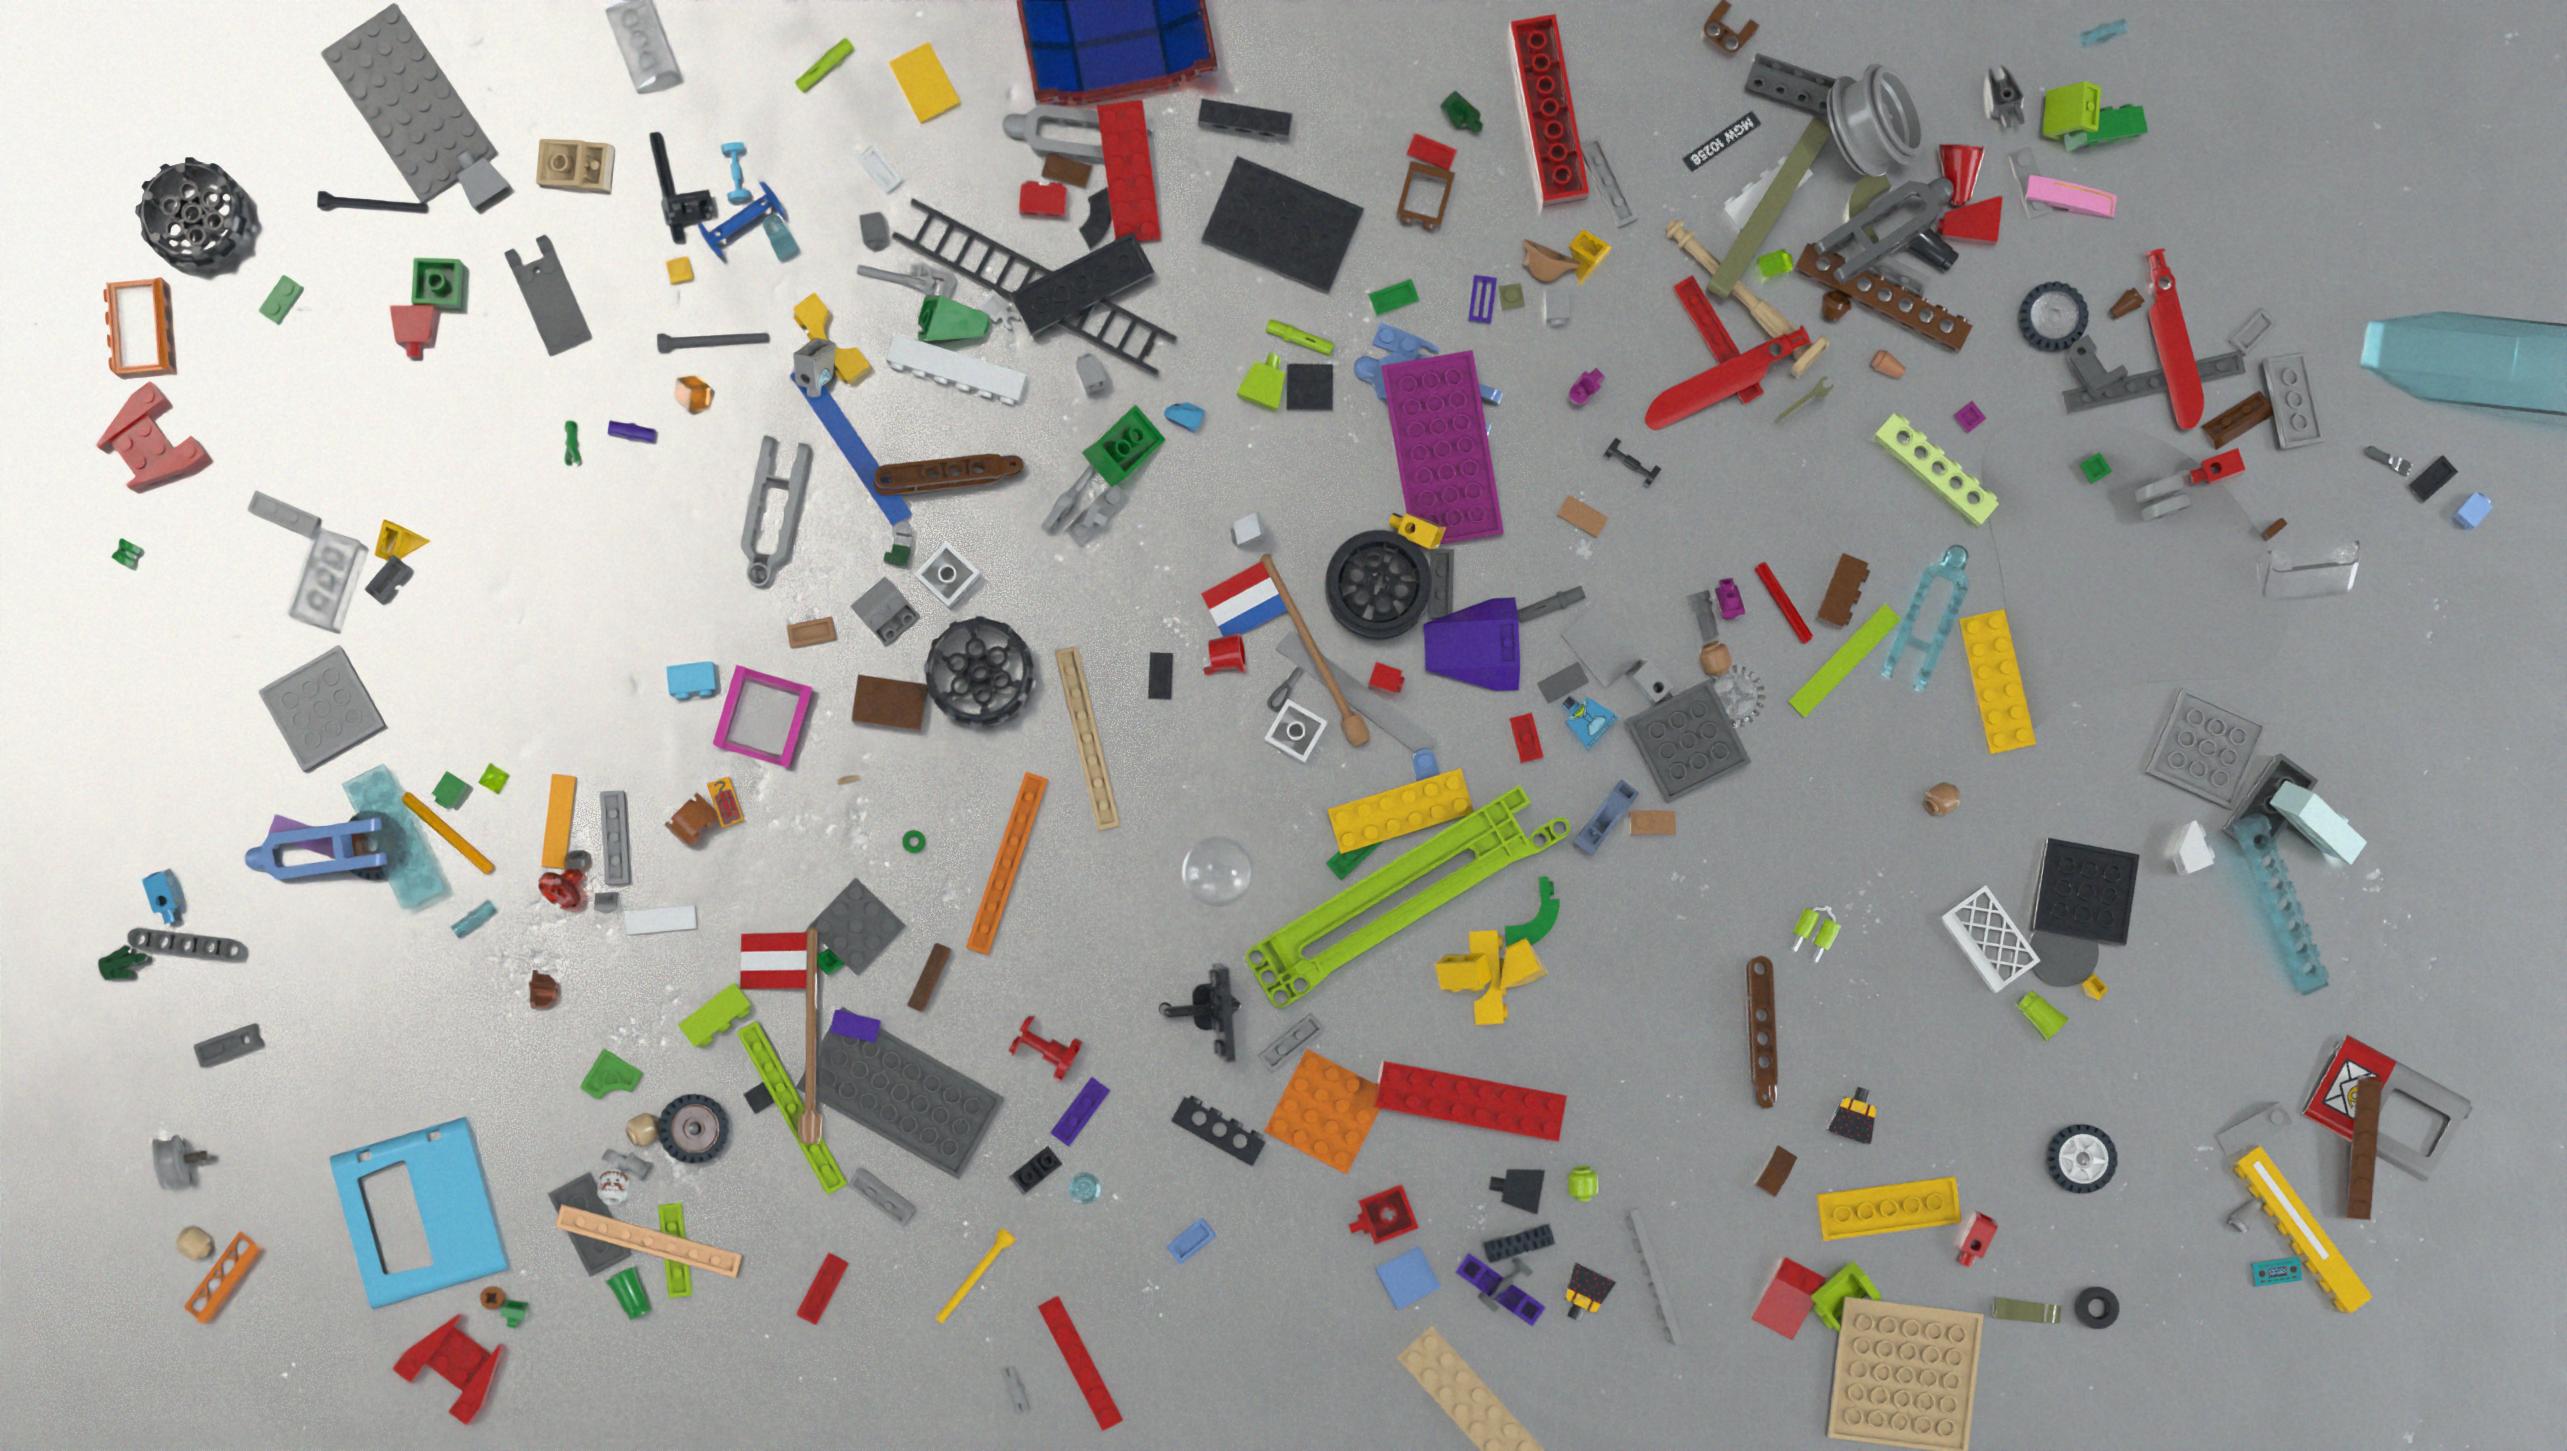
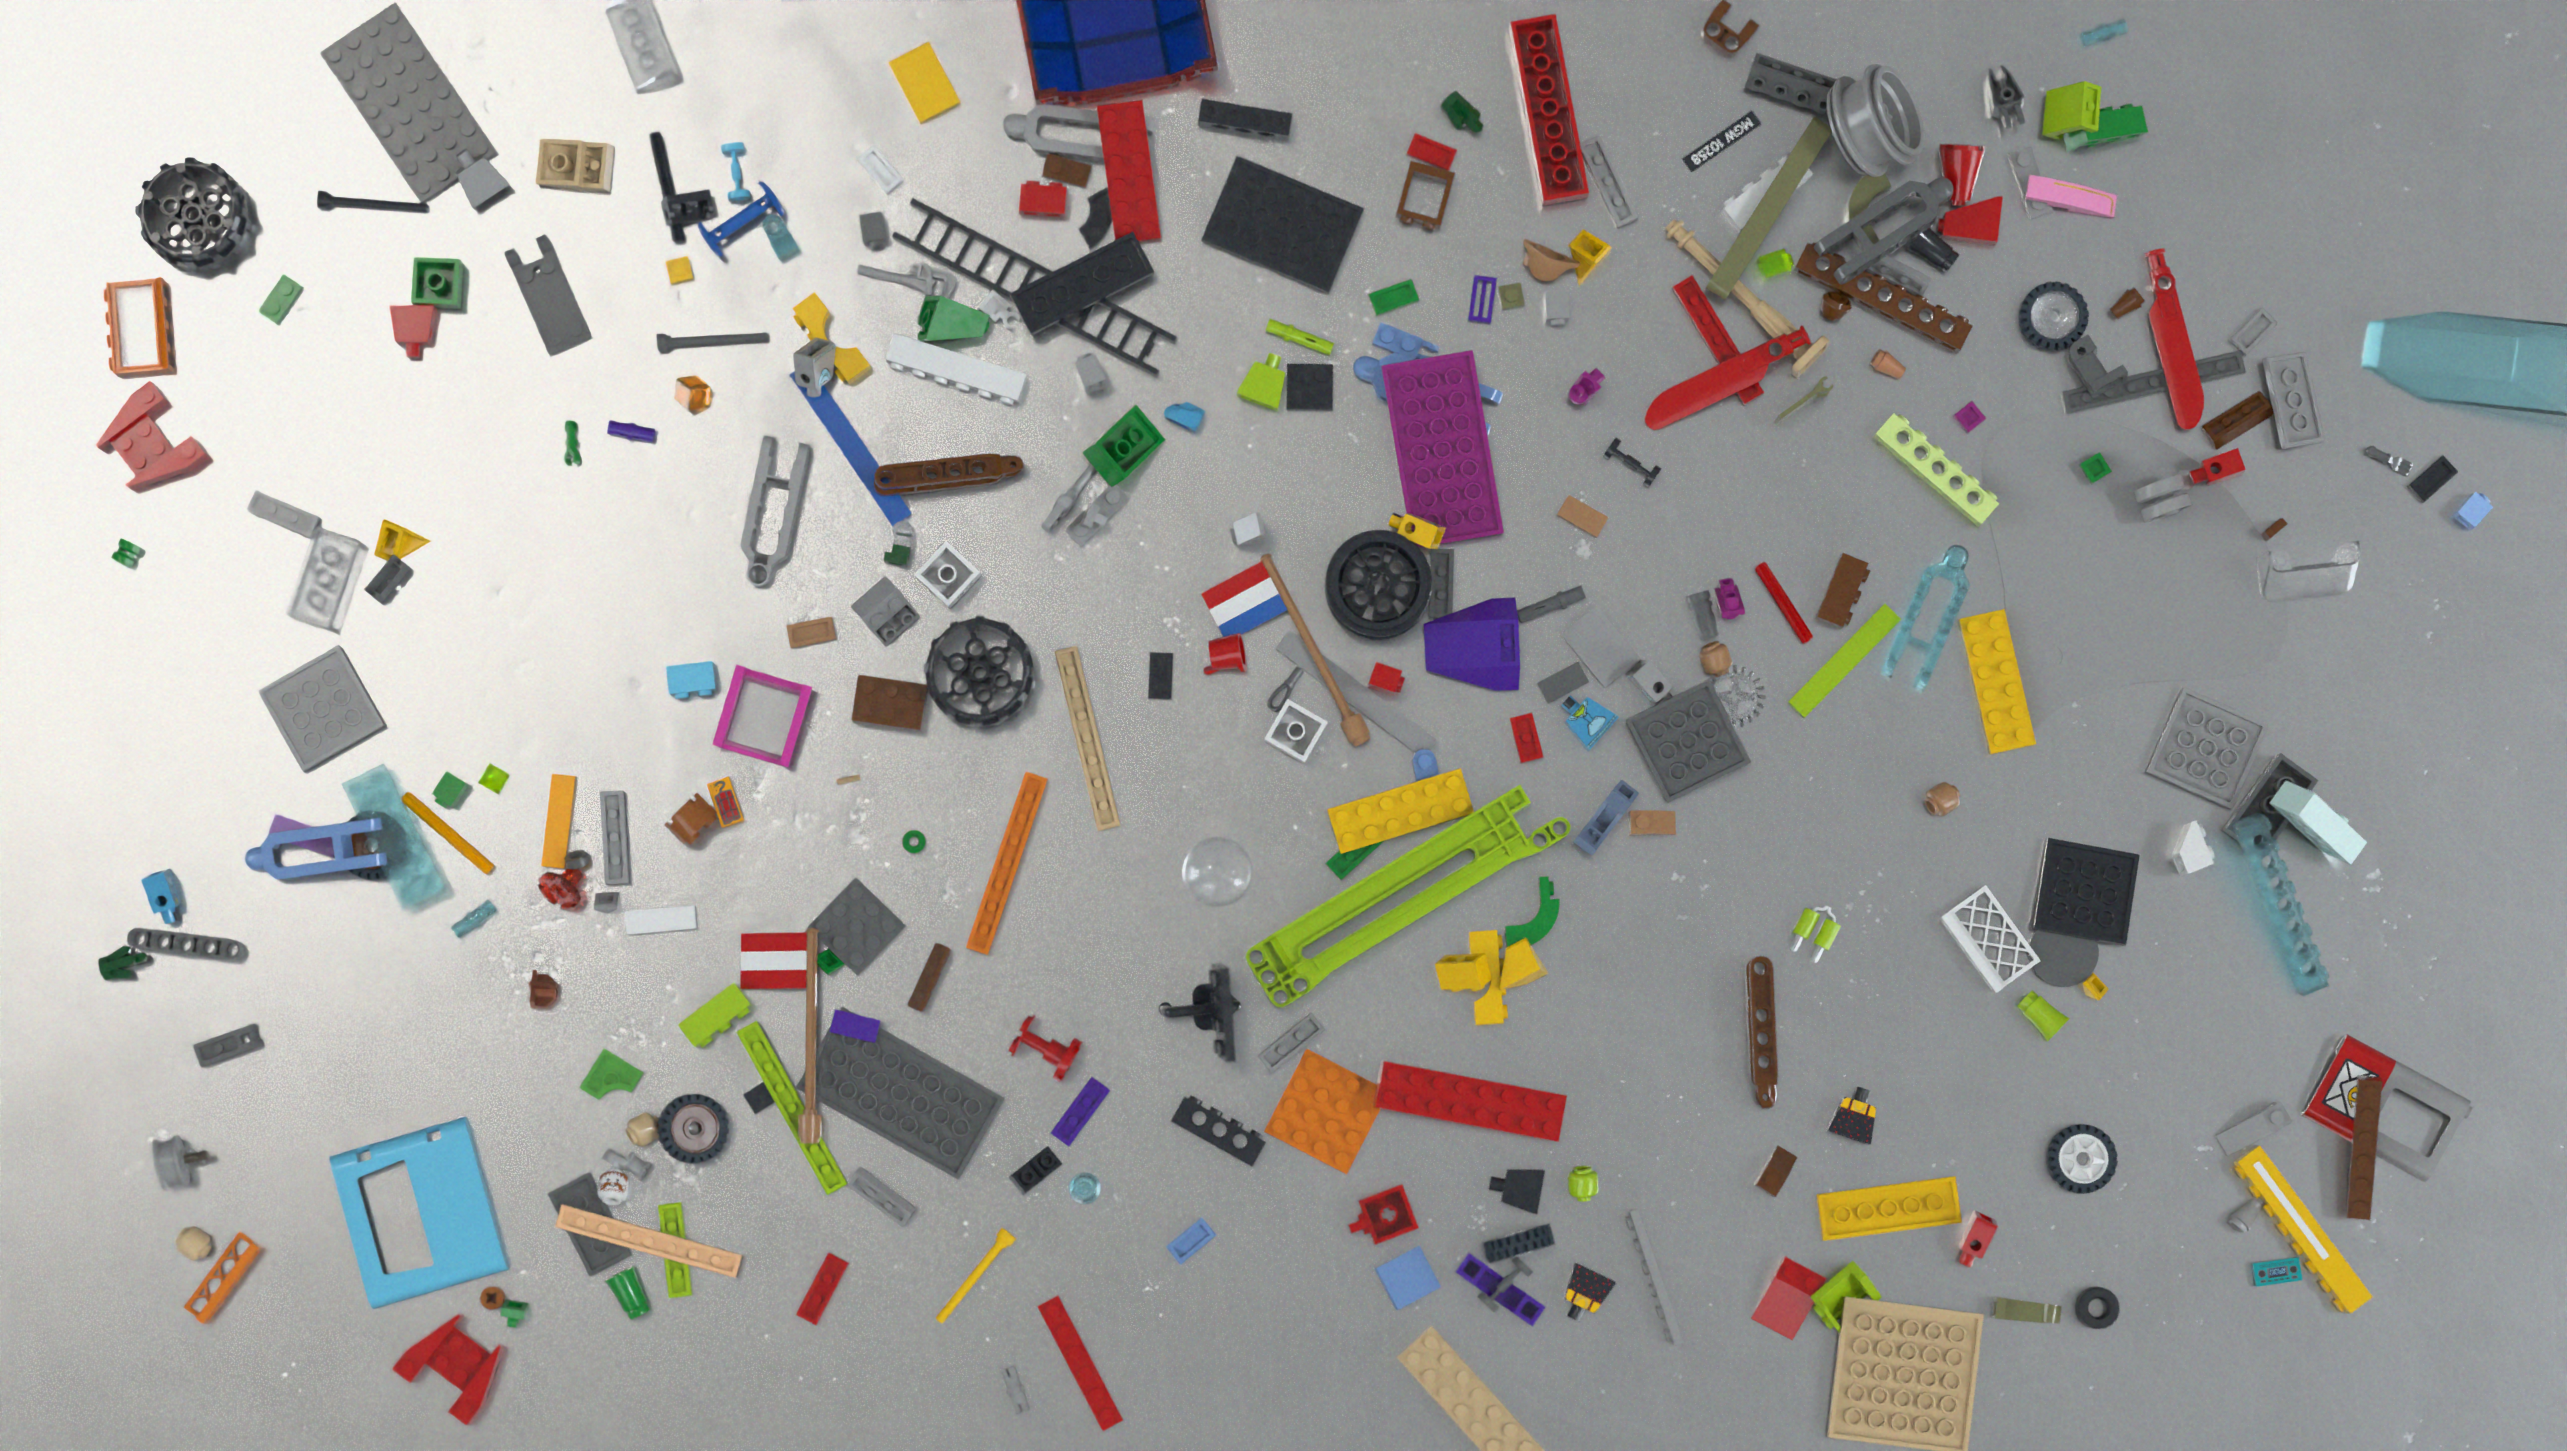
(824, 64): lime pin -> none

